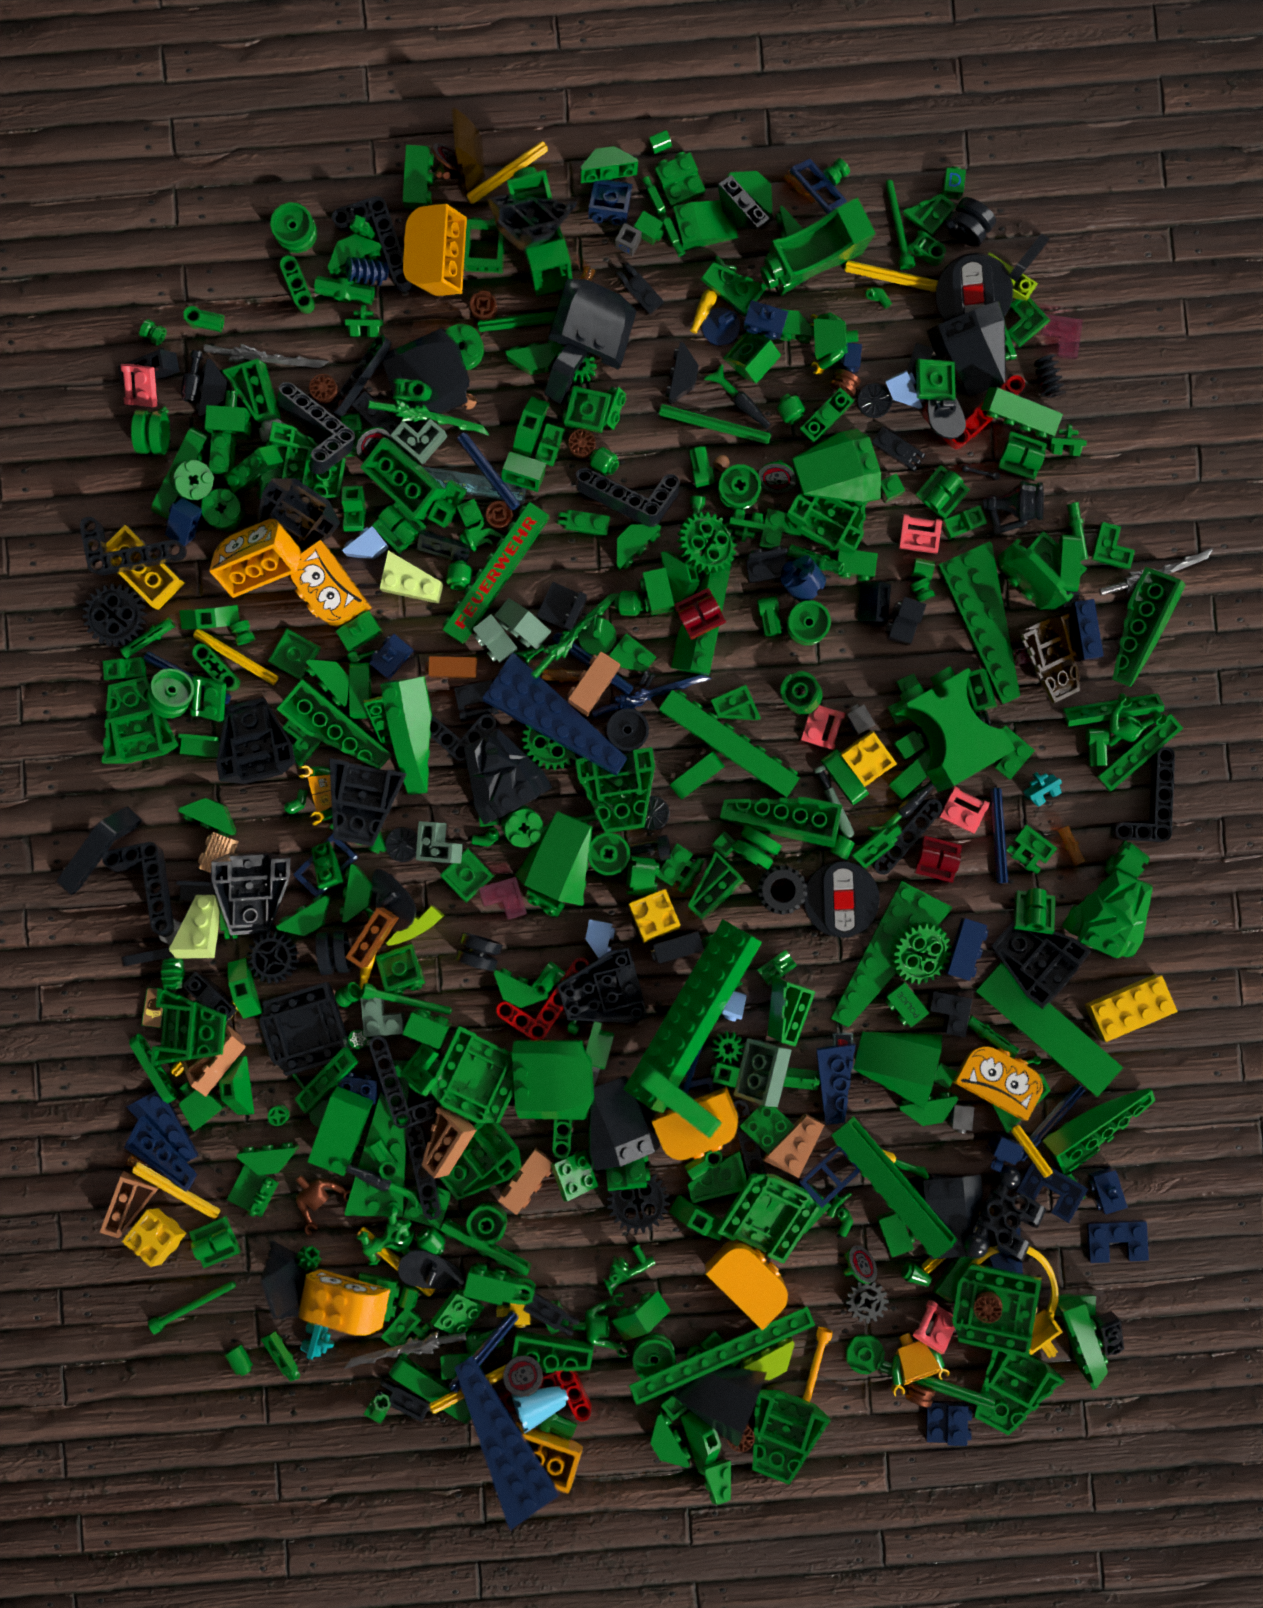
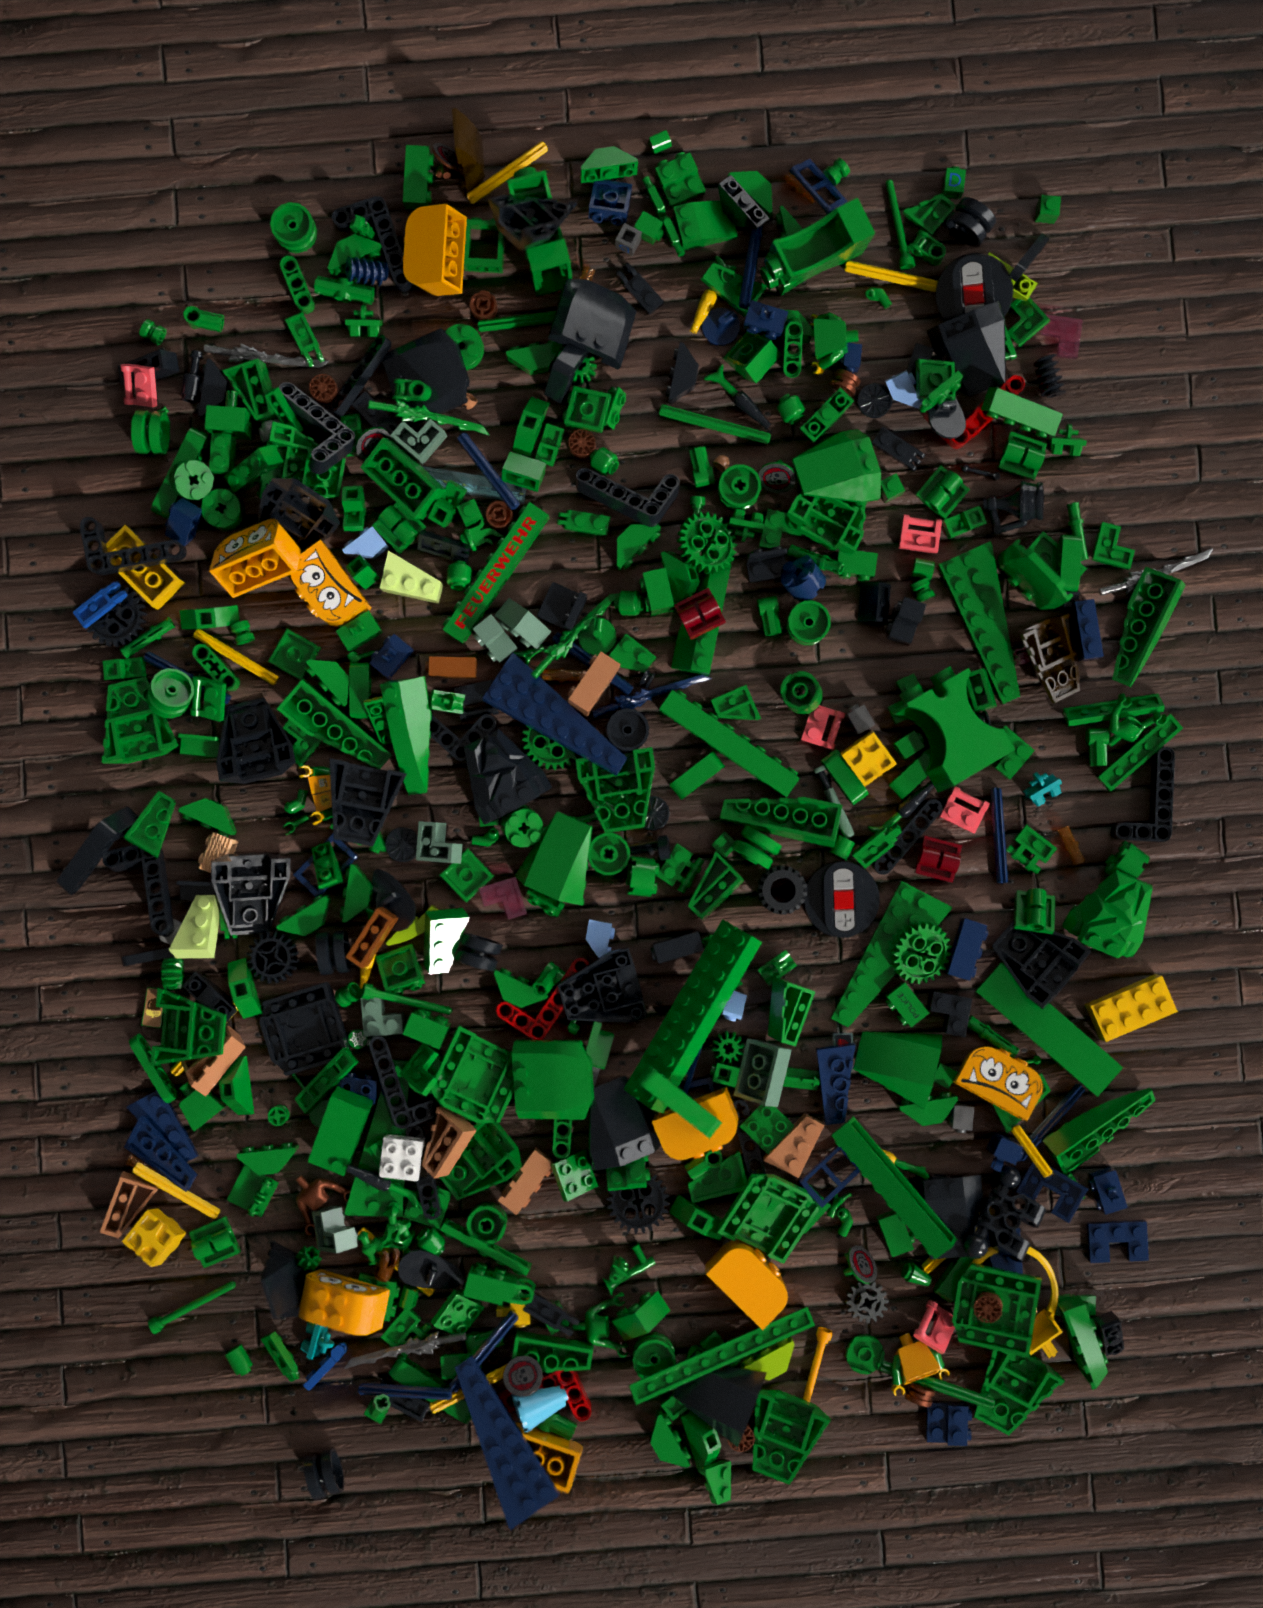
(99, 604): none -> blue hinge
(152, 824): none -> green wing
(282, 408): none -> green piece
(293, 825): none -> green hand
(304, 337): none -> green hinge
(323, 1474): none -> black wheel
(326, 1364): none -> blue hinge
(331, 1230): none -> sand green brick
(362, 572): none -> green brick
(386, 1265): none -> reddish brown hinge
(401, 1157): none -> white bracket
(405, 1391): none -> dark blue axle
(442, 938): none -> wedge
(446, 701): none -> green hips
(654, 916): yellow piece -> none
(750, 268): none -> dark blue axle
(793, 356): none -> green beam
(940, 394): none -> green hinge
(1048, 209): none -> green brick

